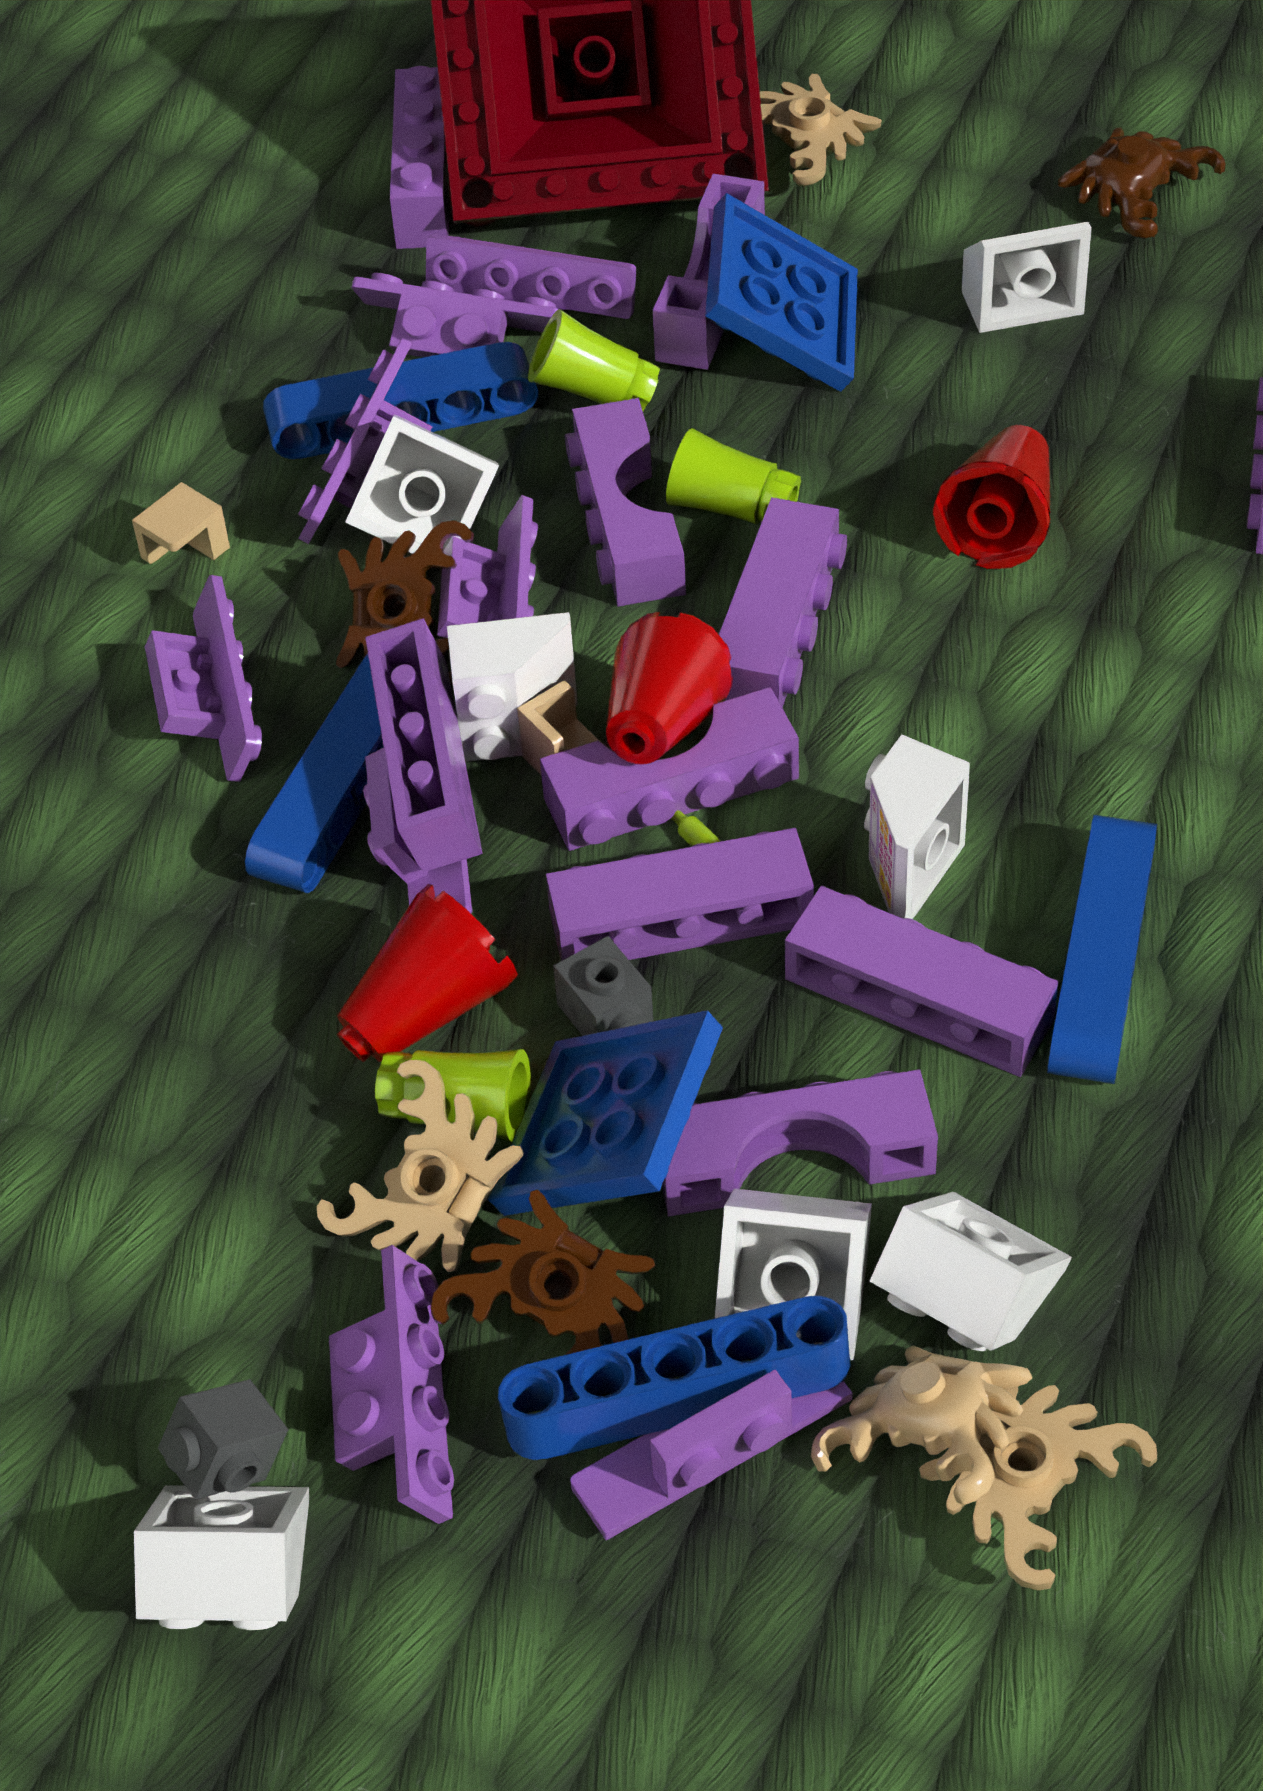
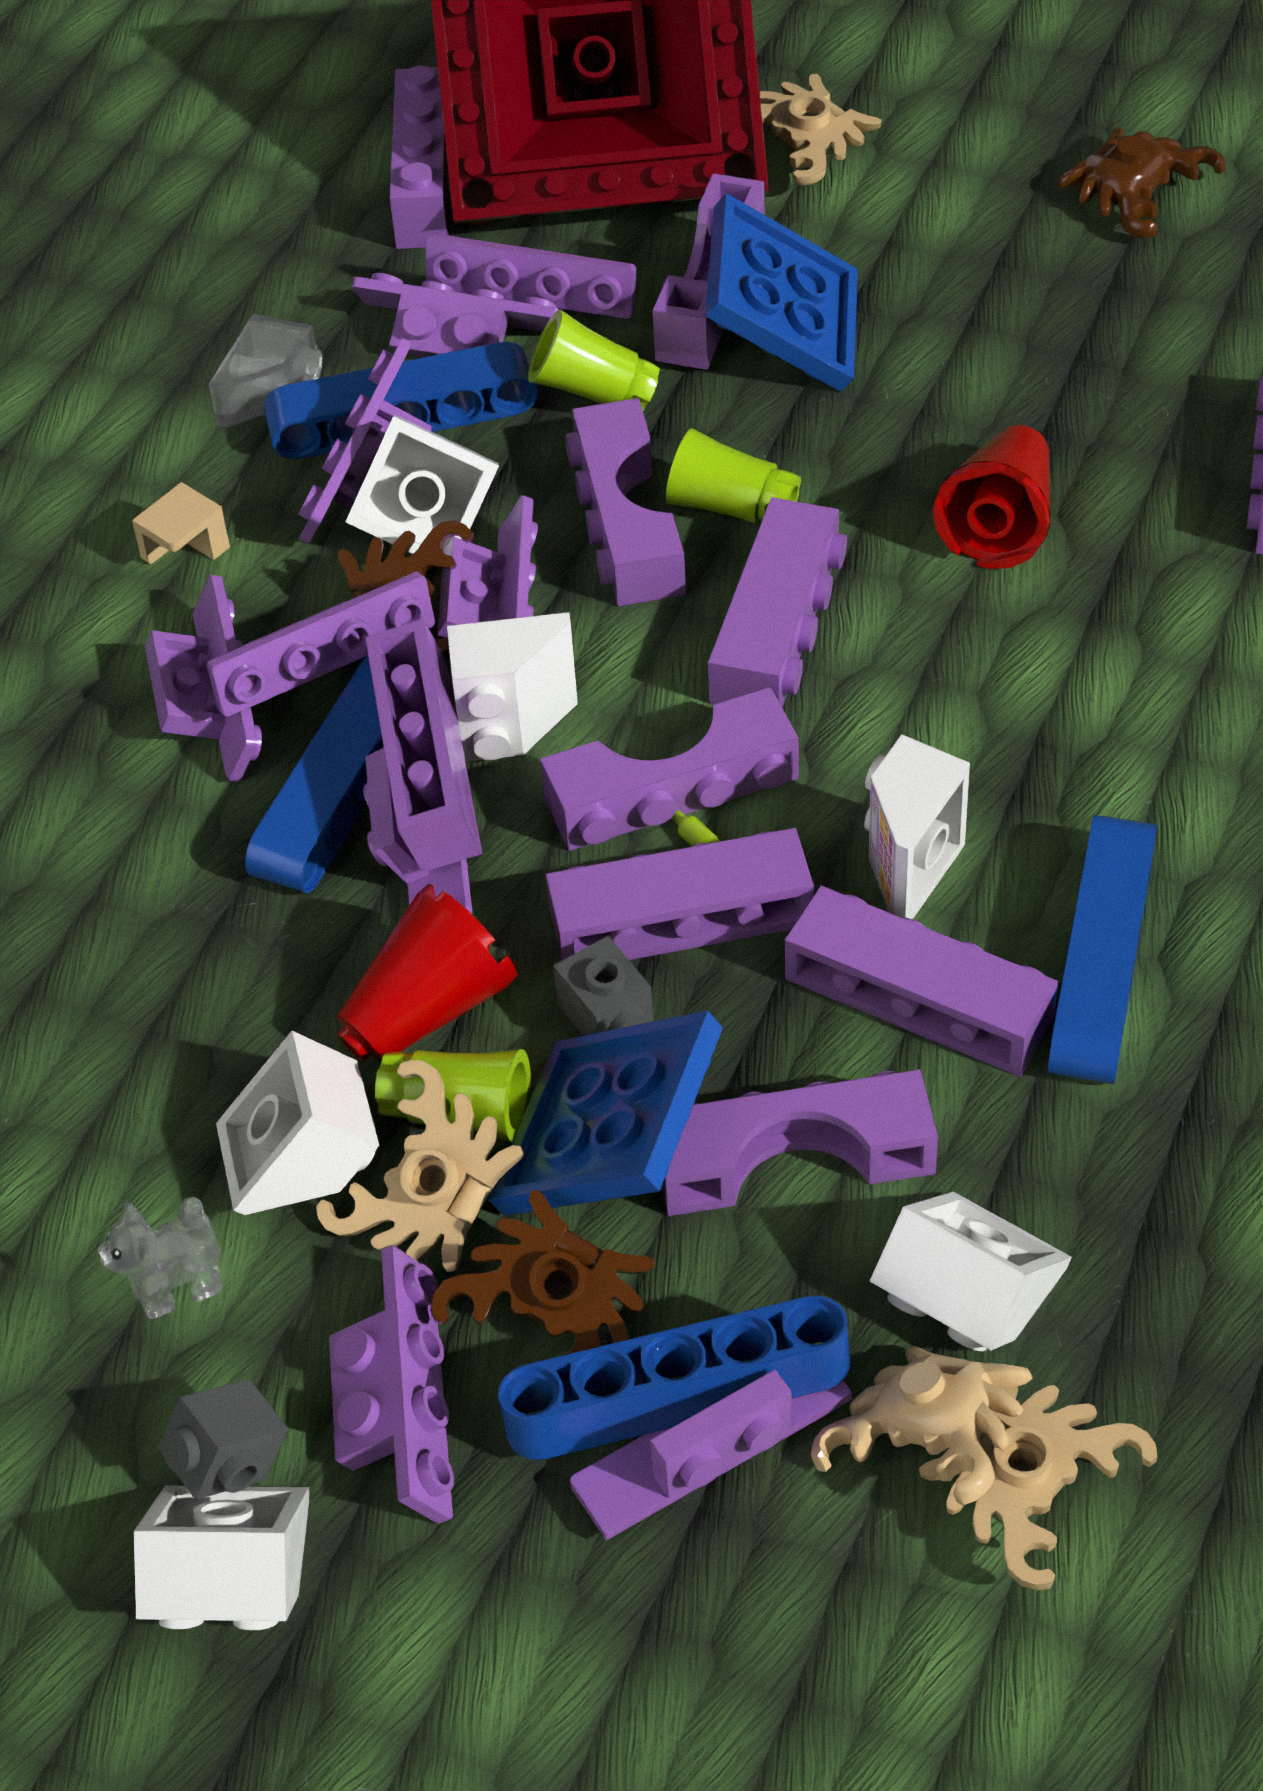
(164, 1257): none -> clear animal
(262, 358): none -> clear slope
(296, 1128): none -> white slope
(315, 644): none -> medium lavender bracket
(551, 725): tan panel -> none
(664, 684): red cone -> none
(792, 1249): white slope -> none
(1027, 277): white slope -> none

